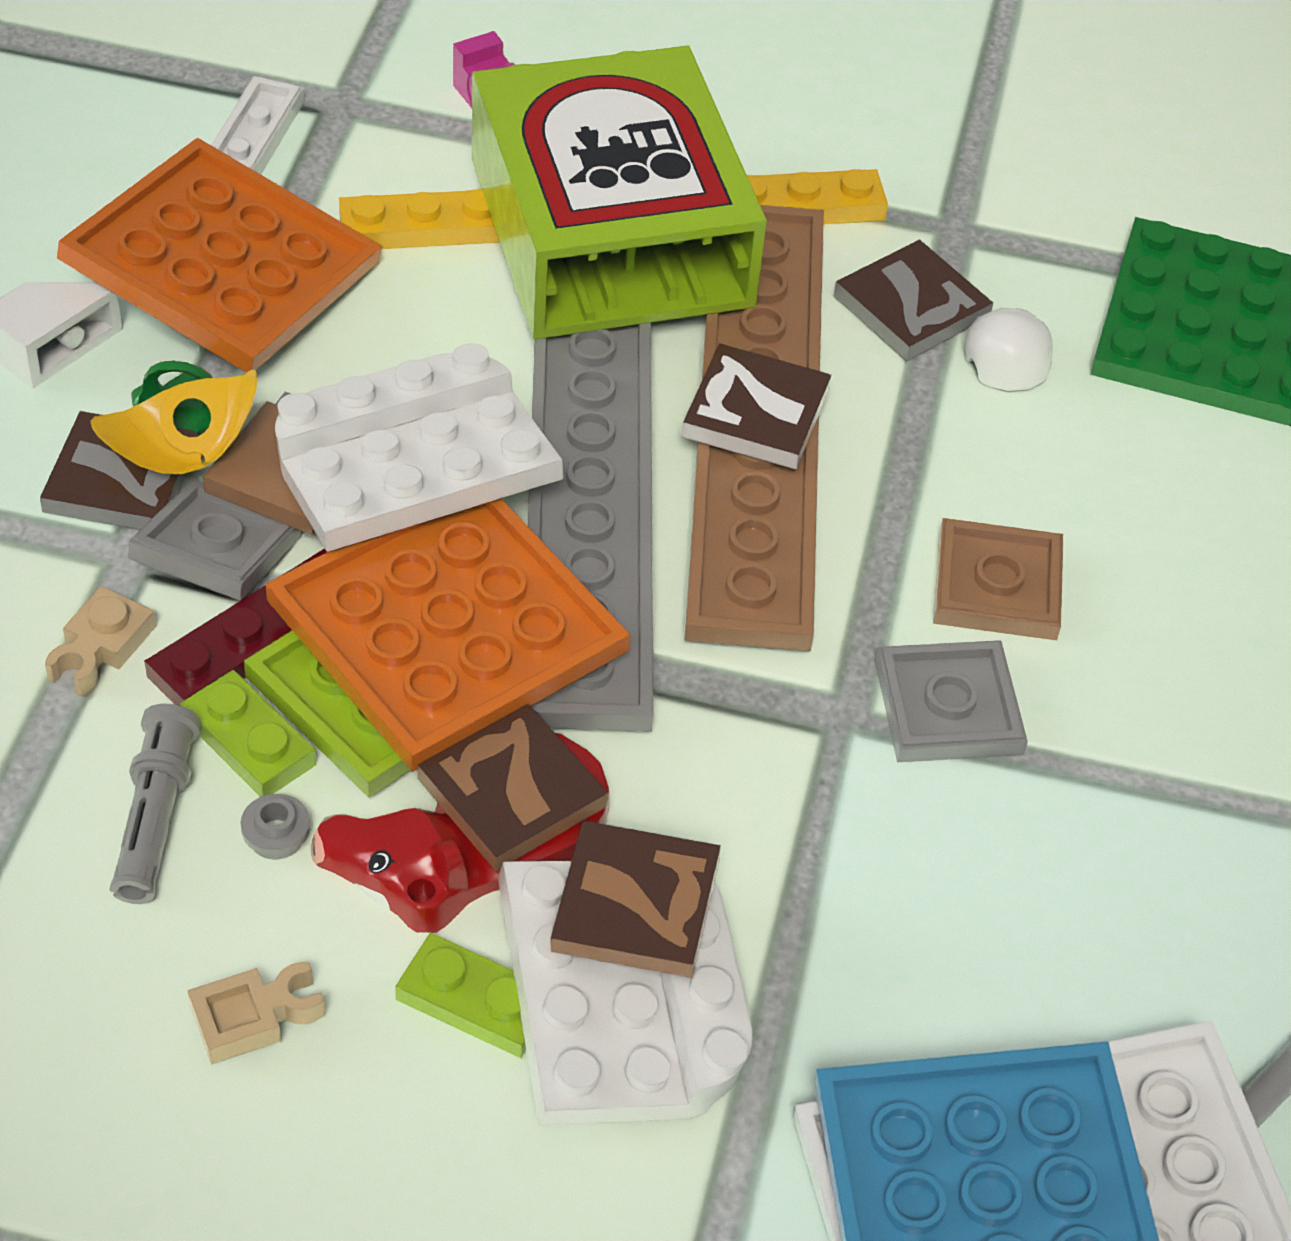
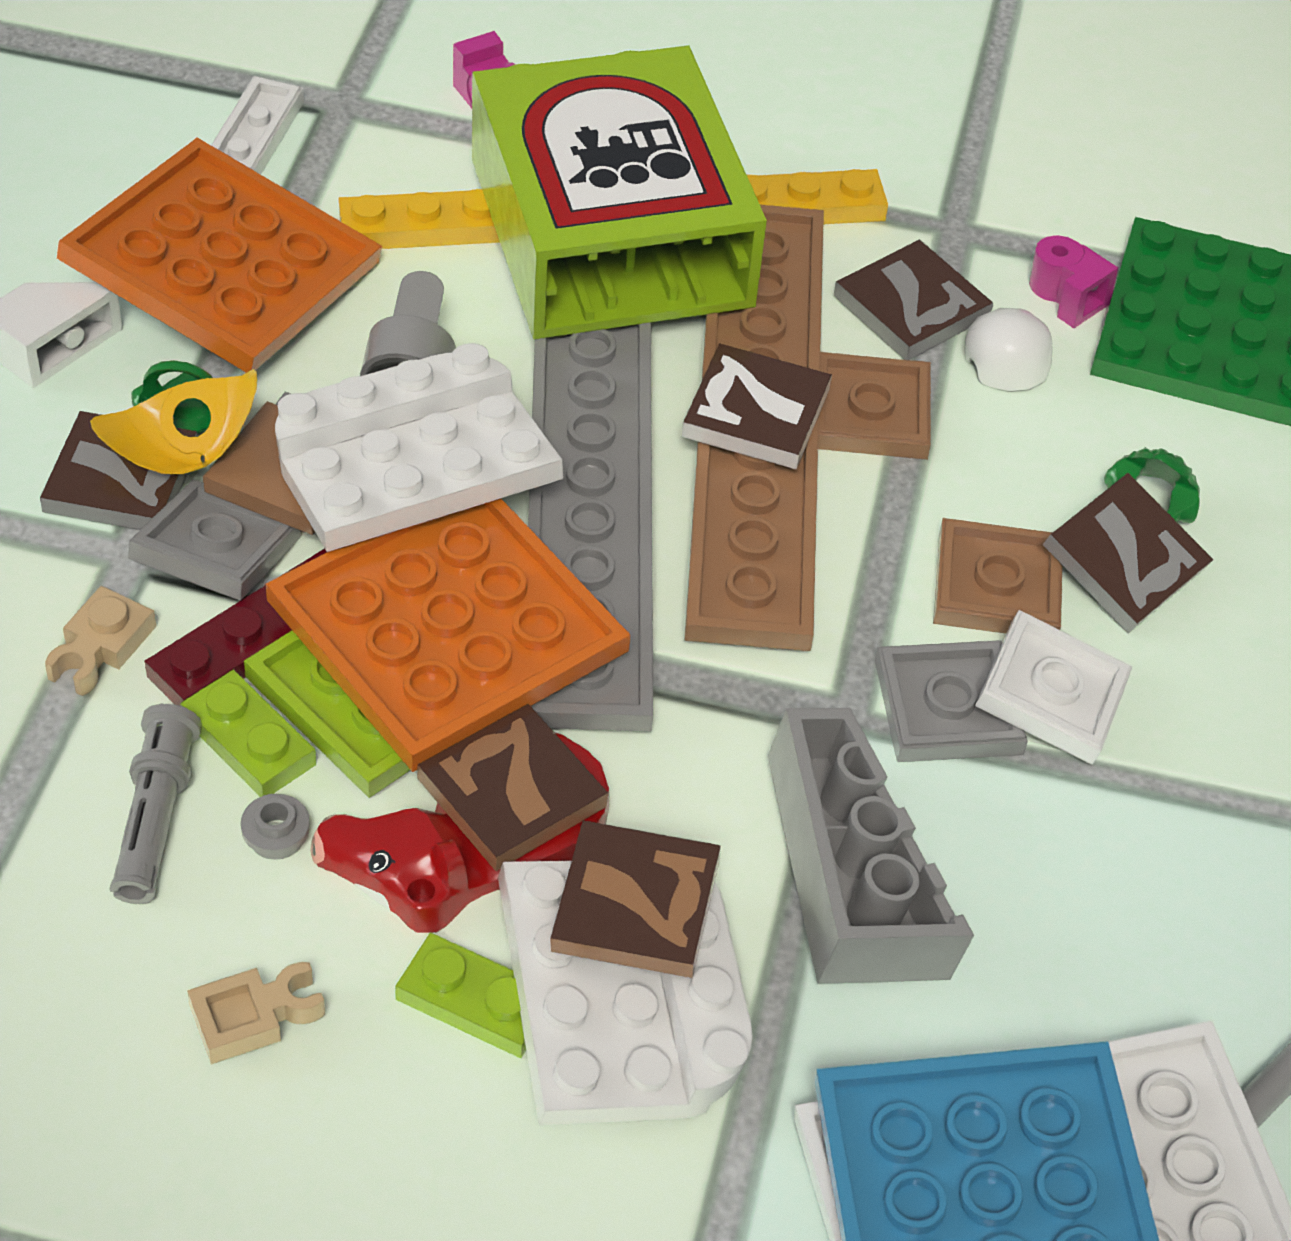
(413, 327): none -> light grey piece
(858, 873): none -> light grey wedge
(876, 406): none -> medium nougat tile
(1055, 687): none -> white tile
(1070, 275): none -> dark pink leg
(1127, 552): none -> reddish brown tile
(1167, 466): none -> green piece

